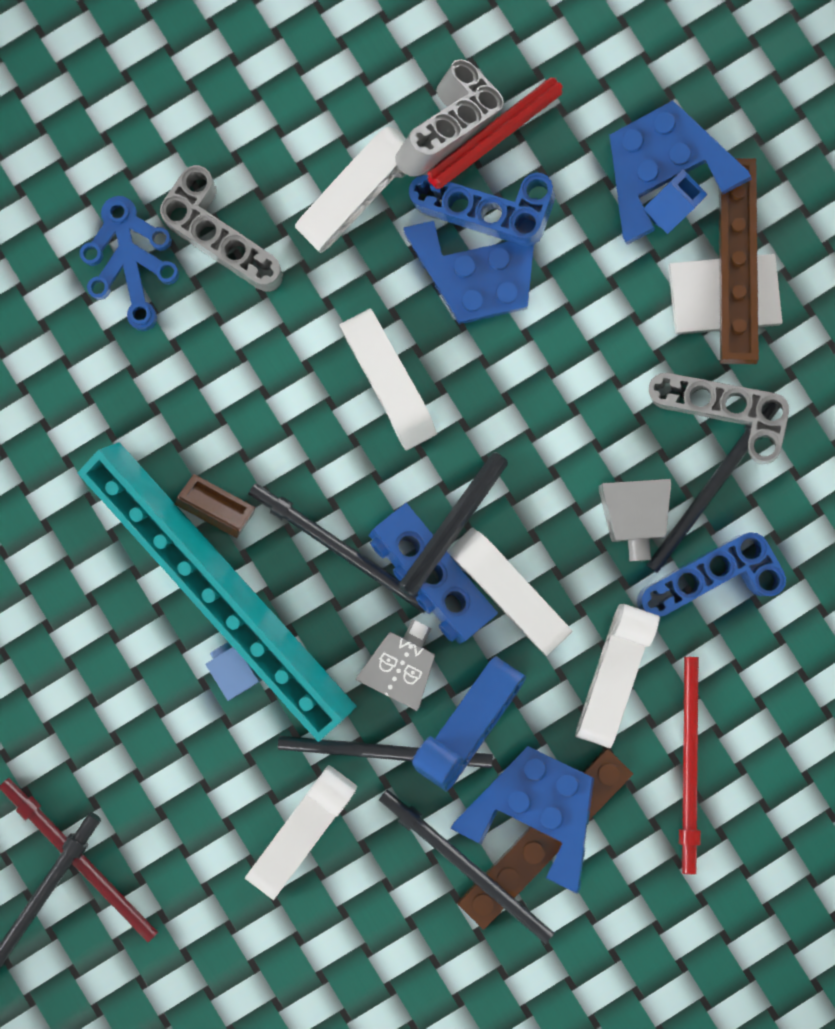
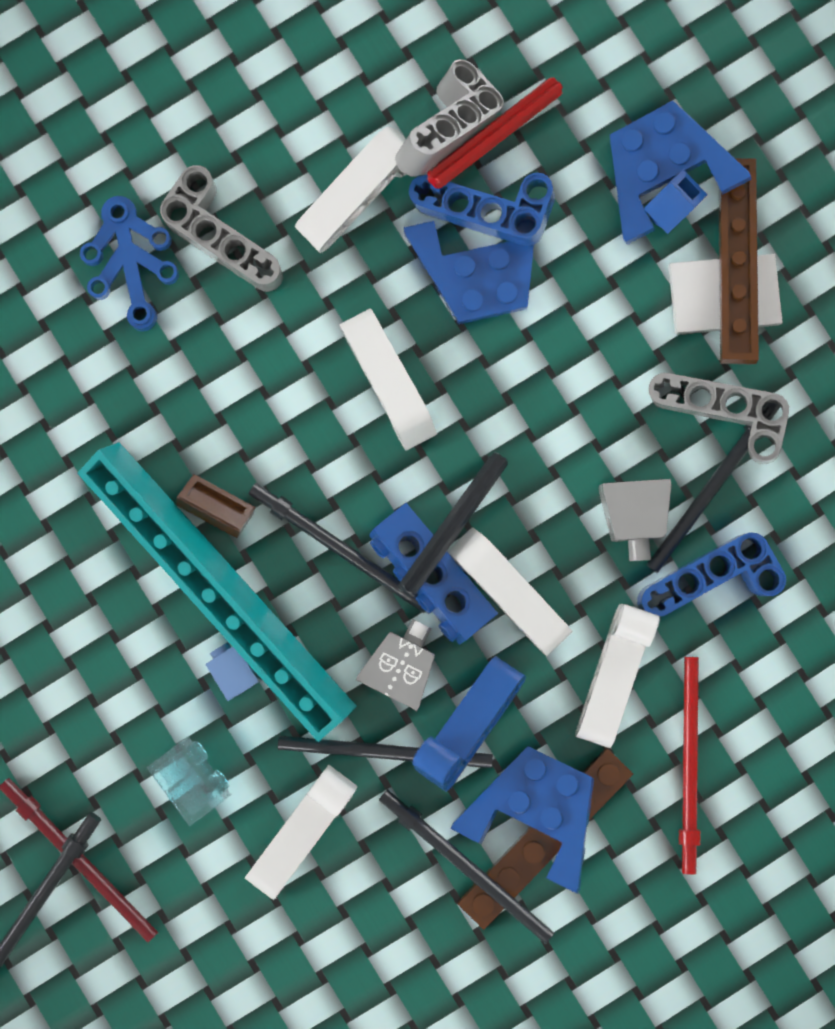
(190, 780): none -> clear light blue brick

